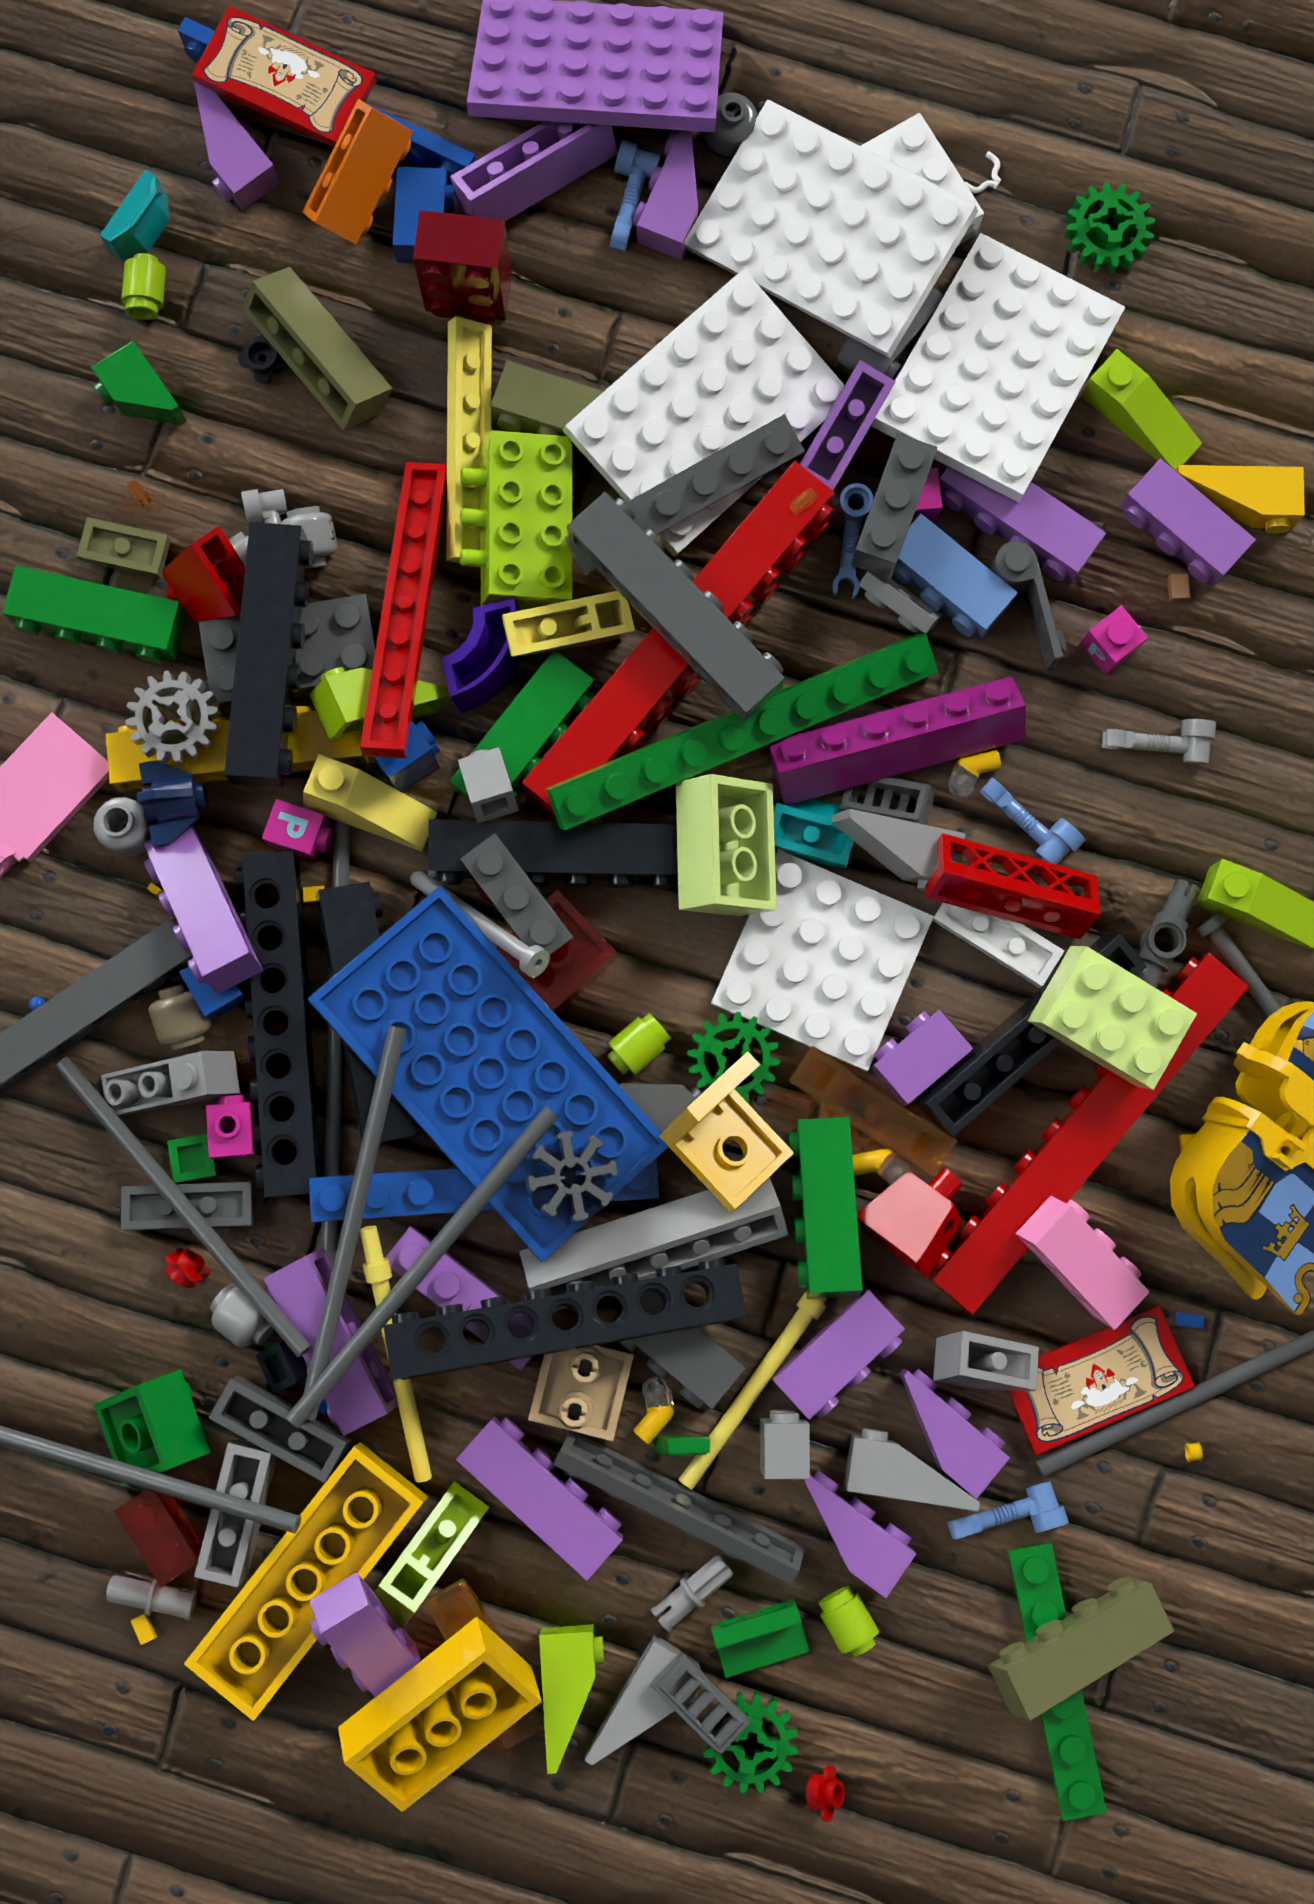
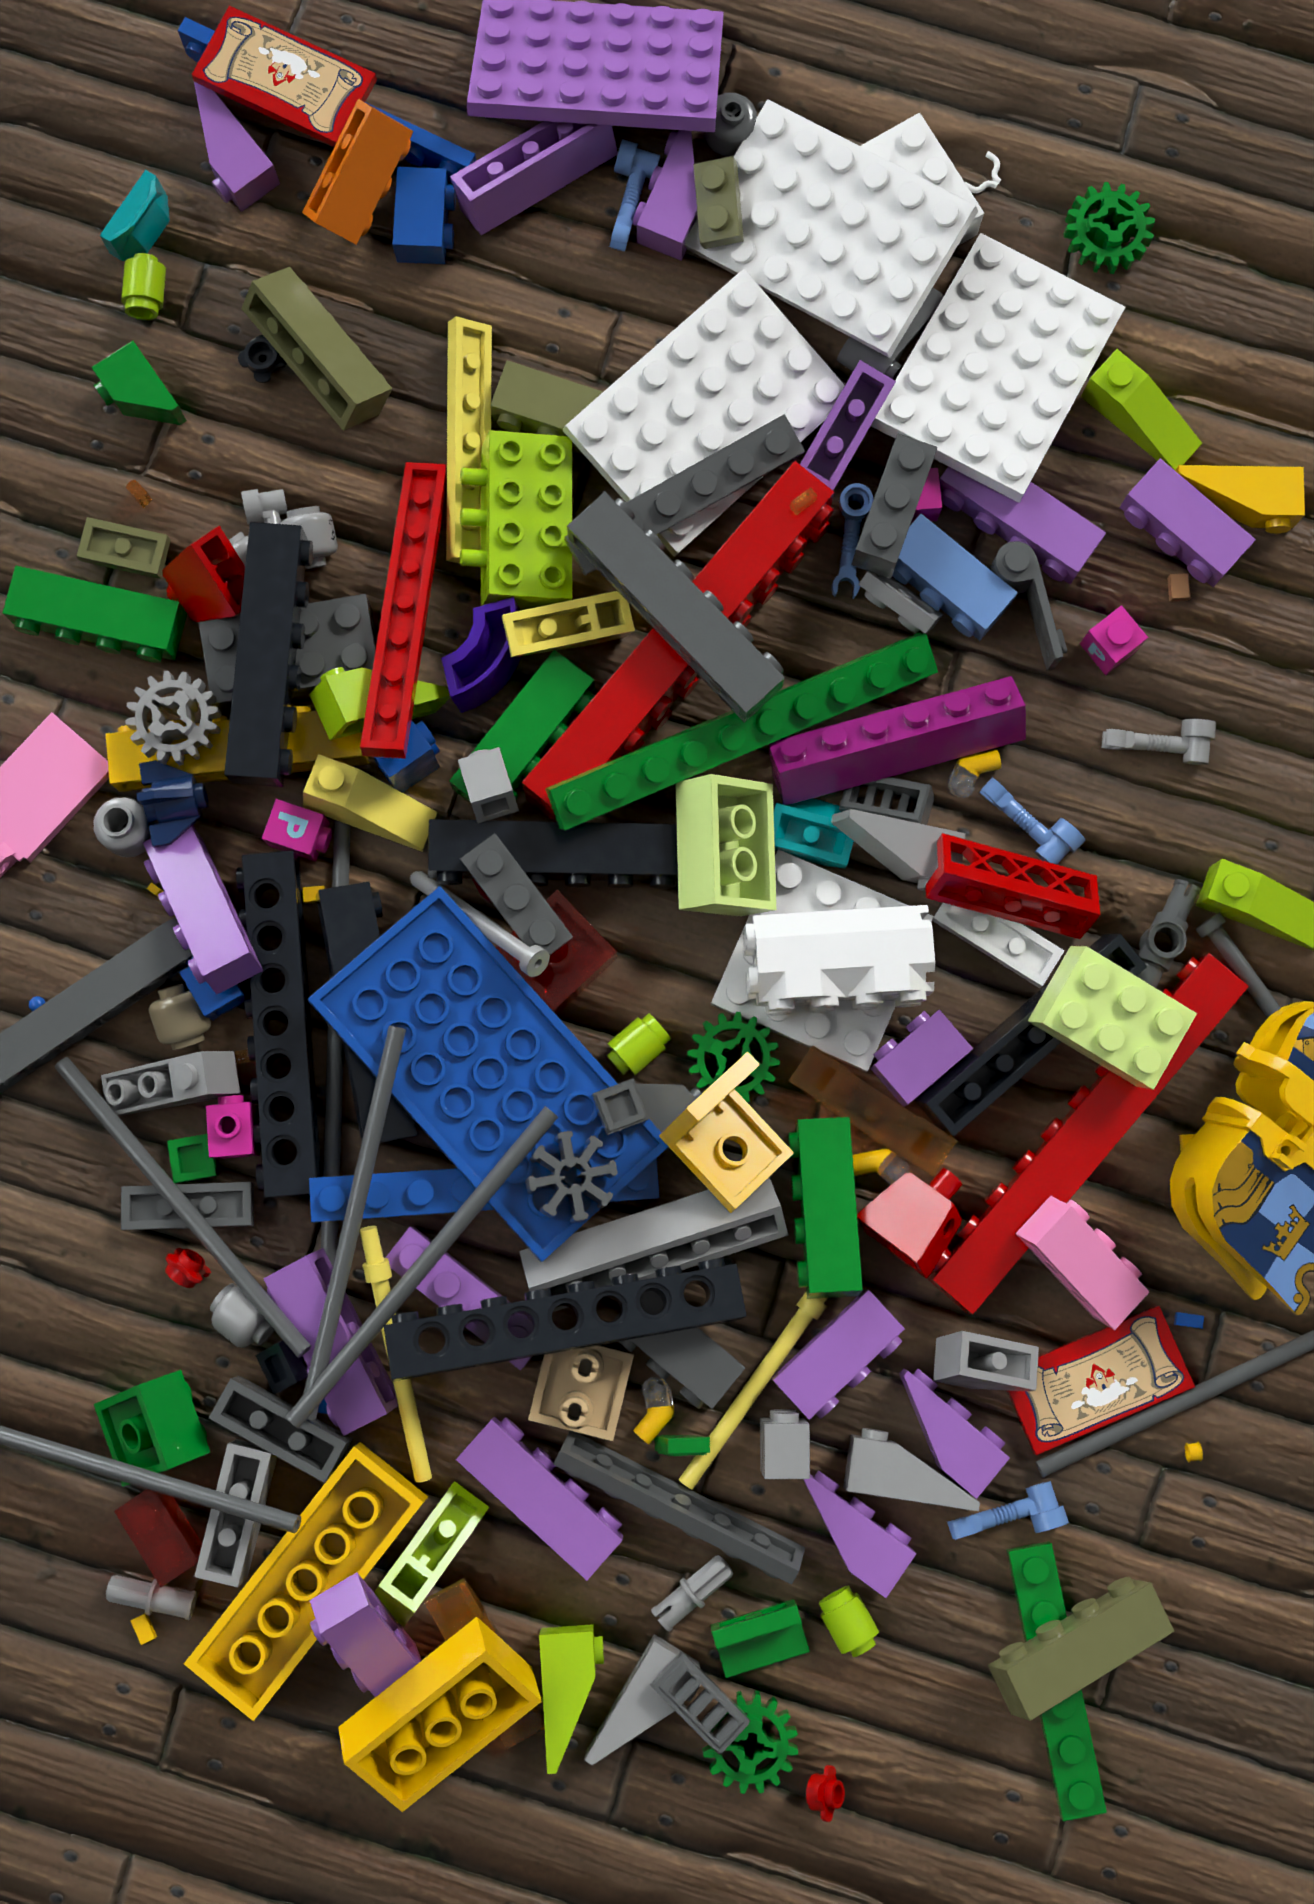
(463, 265): dark red brick -> none
(620, 1107): none -> dark grey tile
(718, 202): none -> olive plate
(840, 957): none -> white brick

